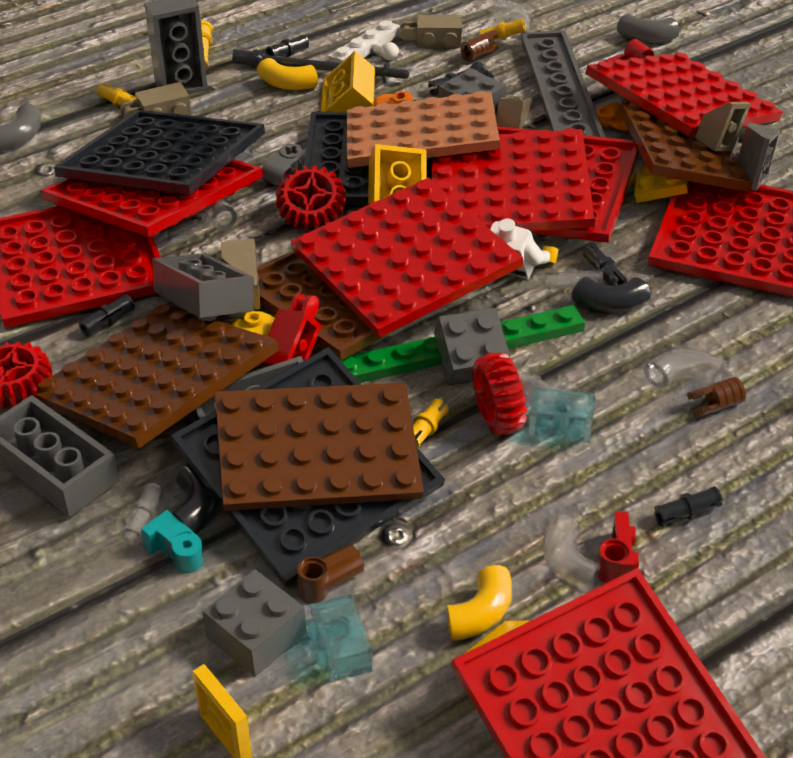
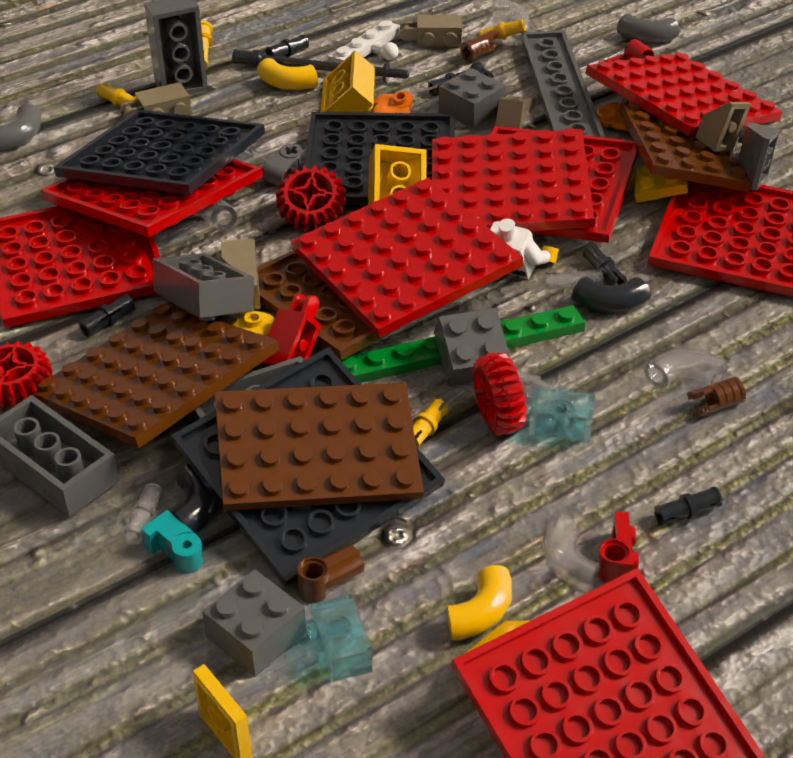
(435, 124): nougat plate -> none

